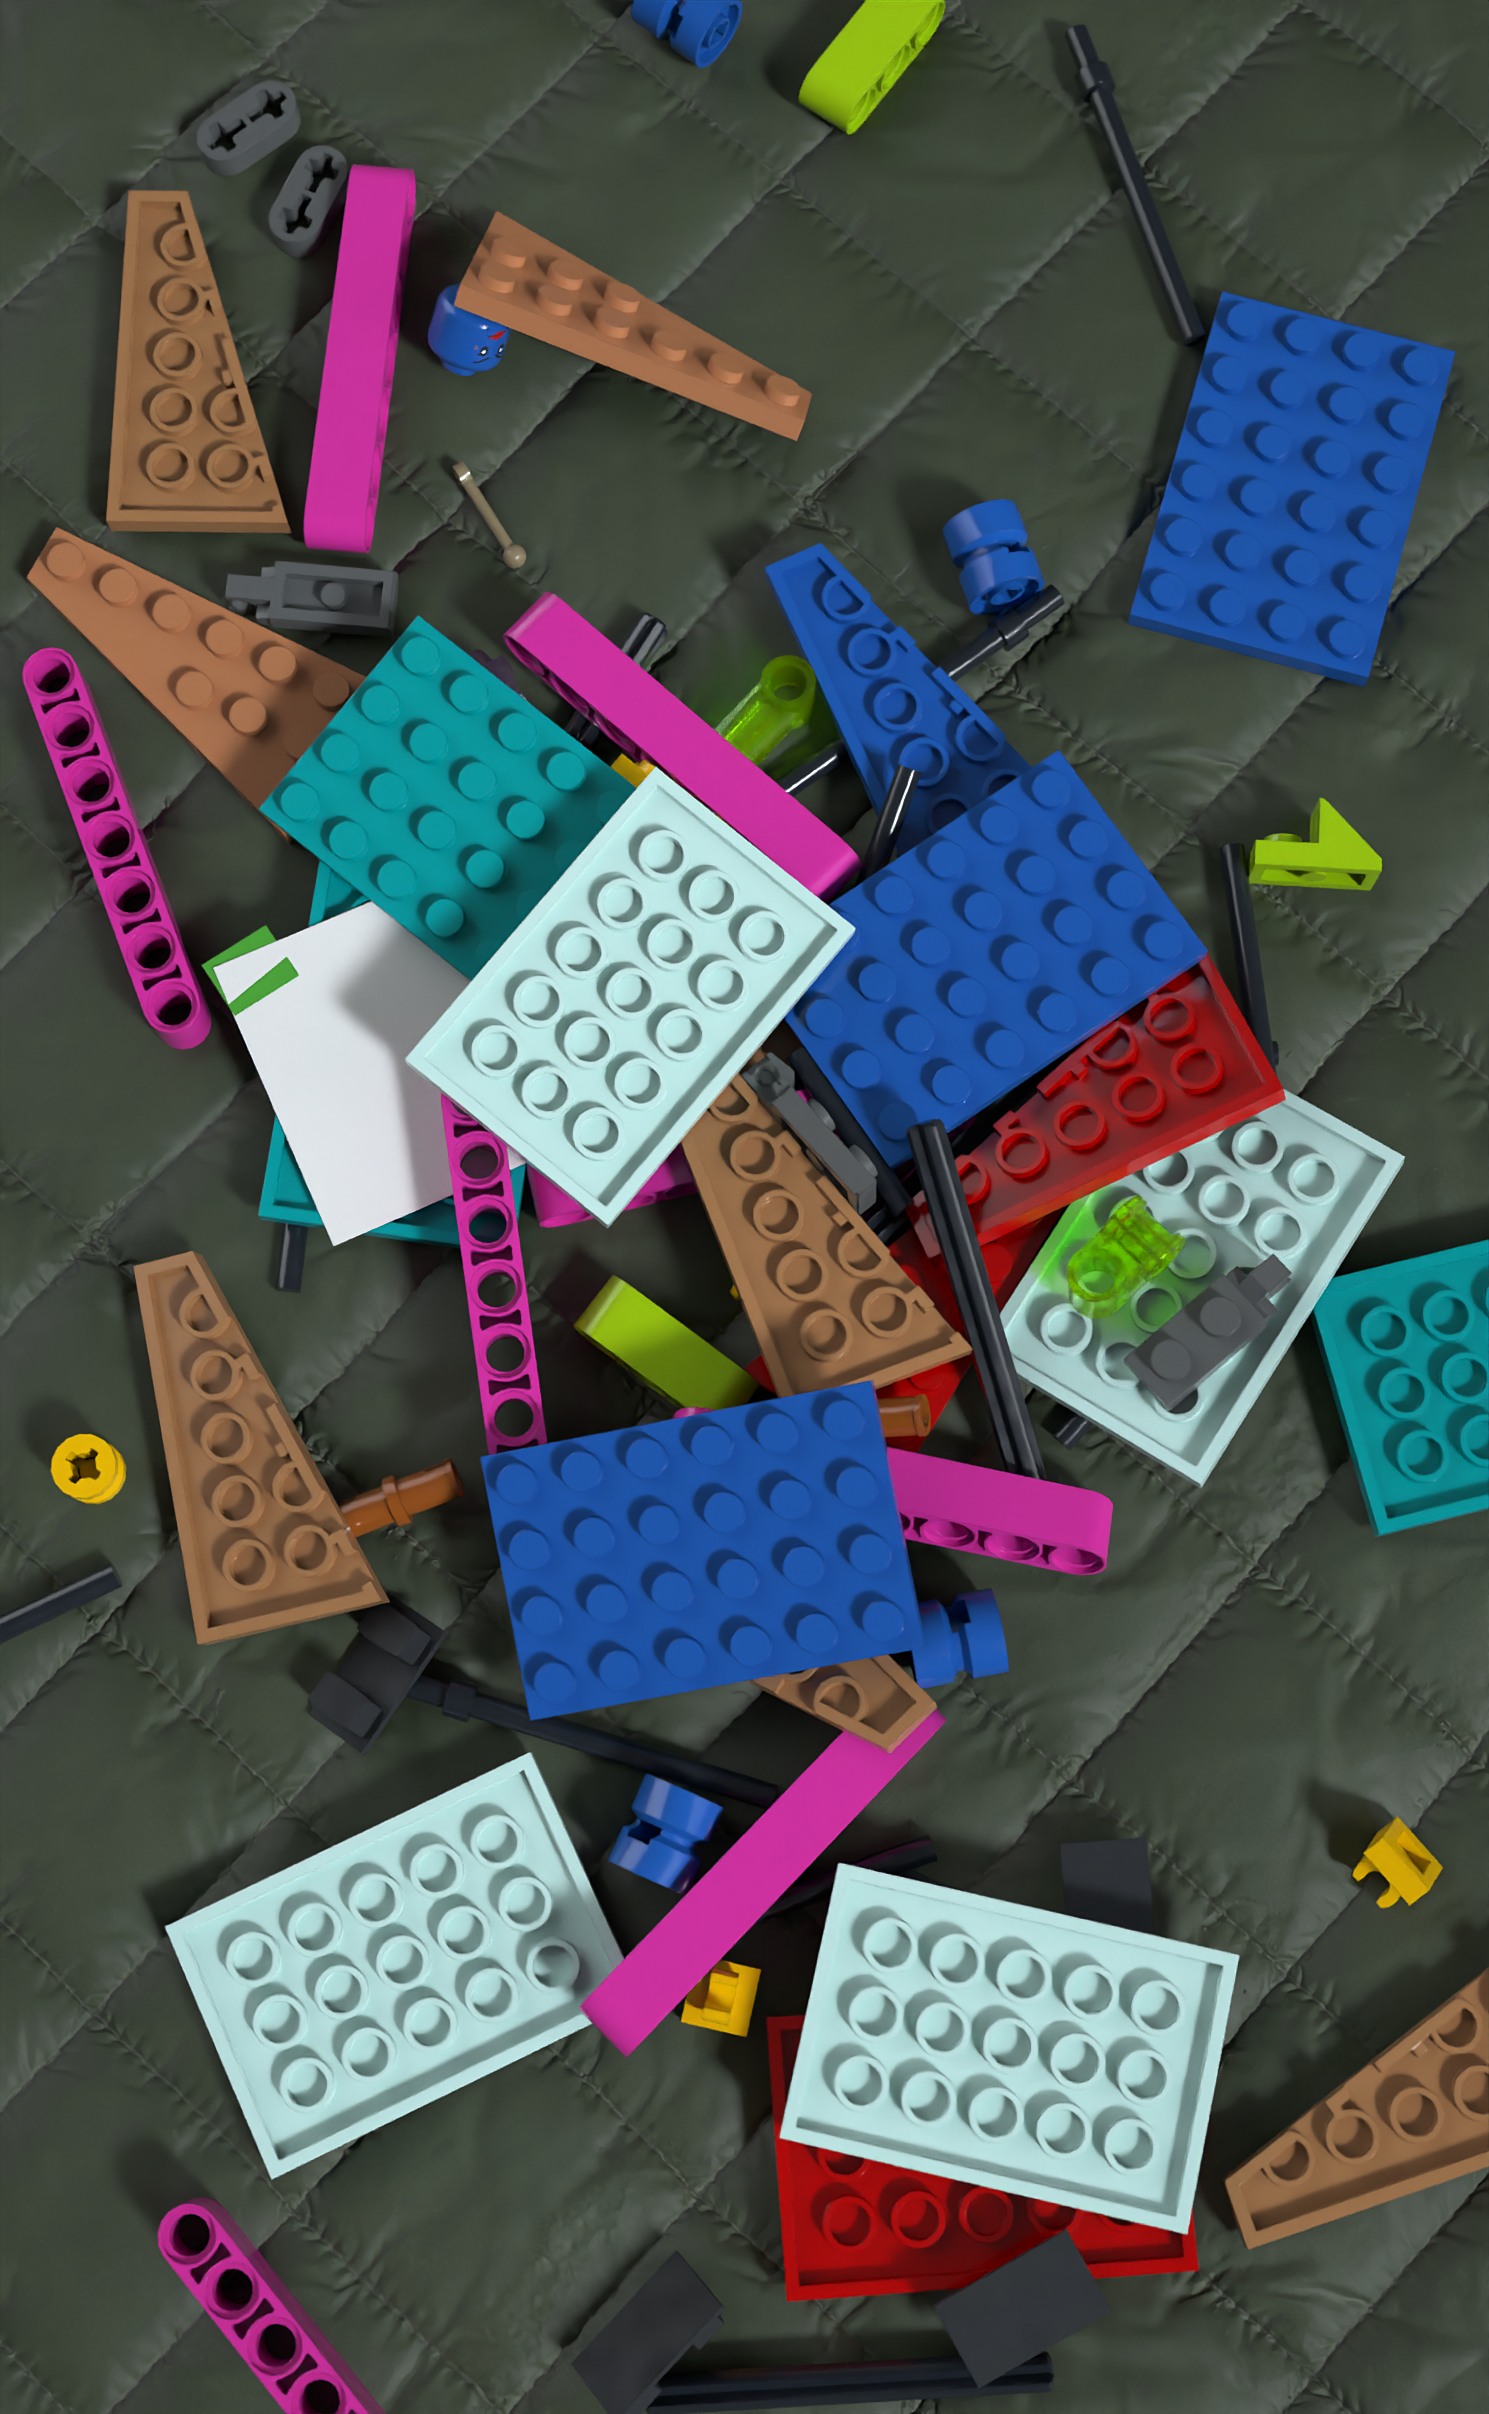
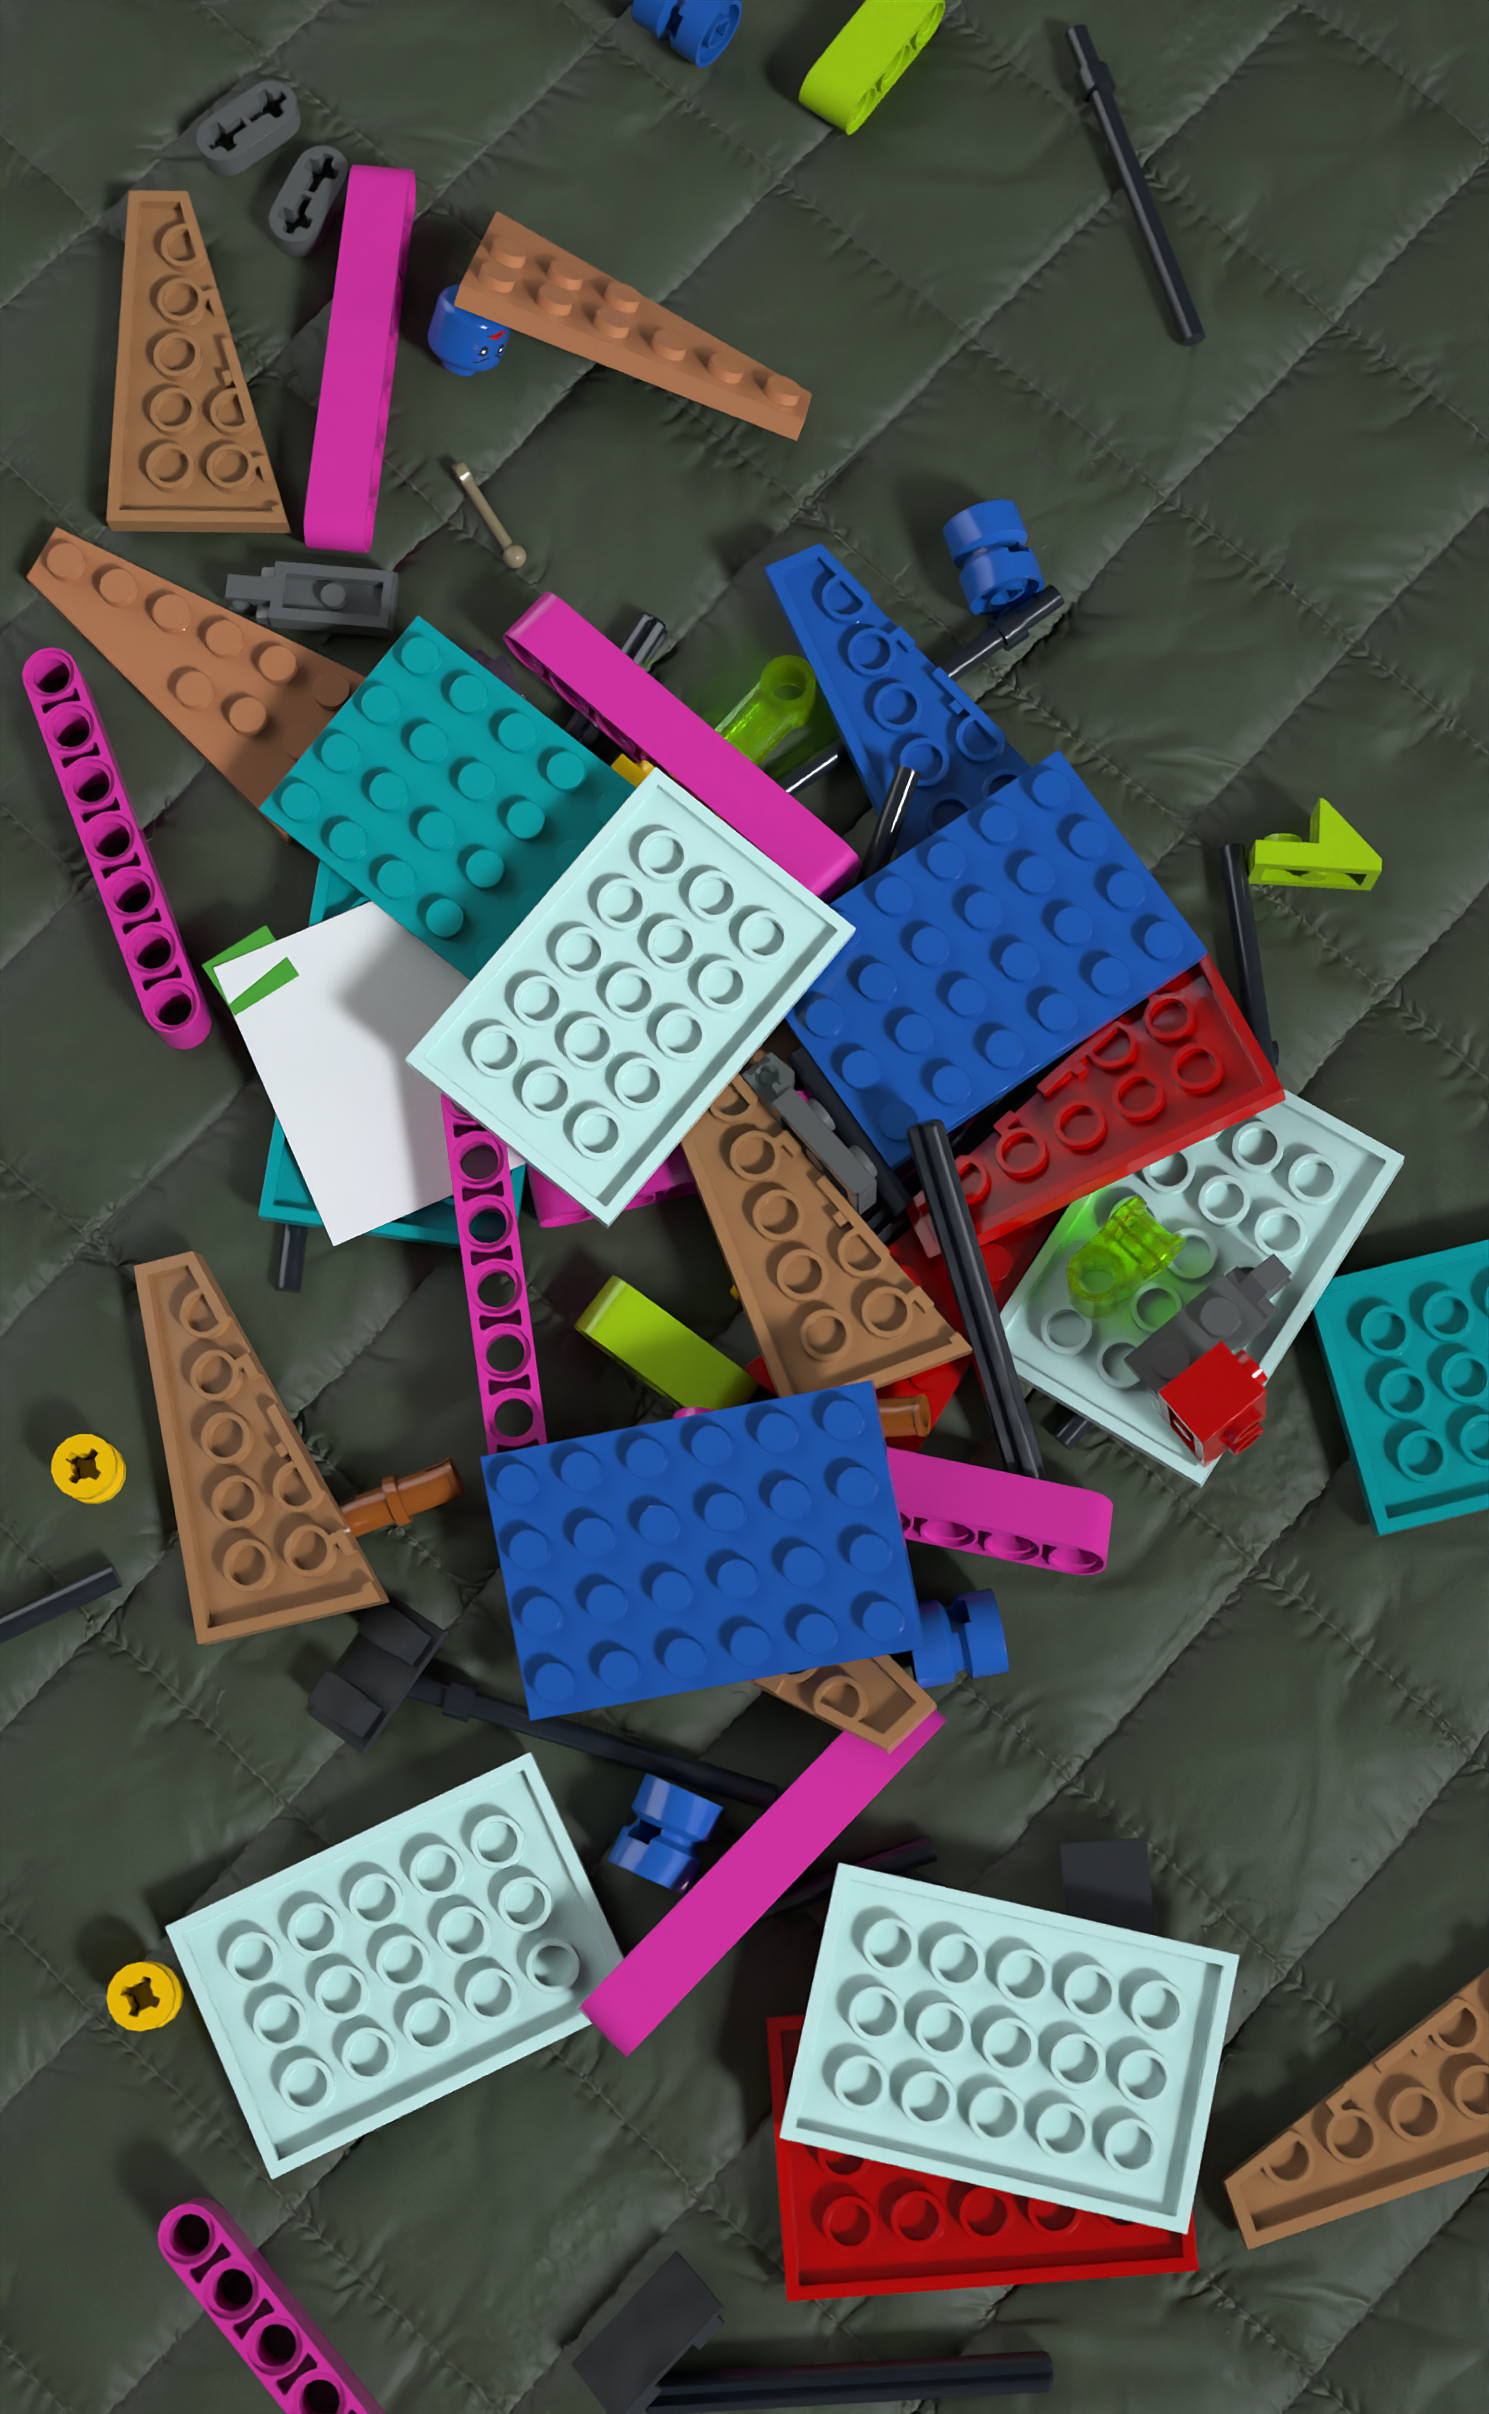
(158, 1998): none -> yellow wheel
(723, 1998): yellow tile -> none
(1022, 2308): black piece -> none
(1216, 1403): none -> red brick
(1292, 489): blue plate -> none
(1401, 1861): yellow tile -> none

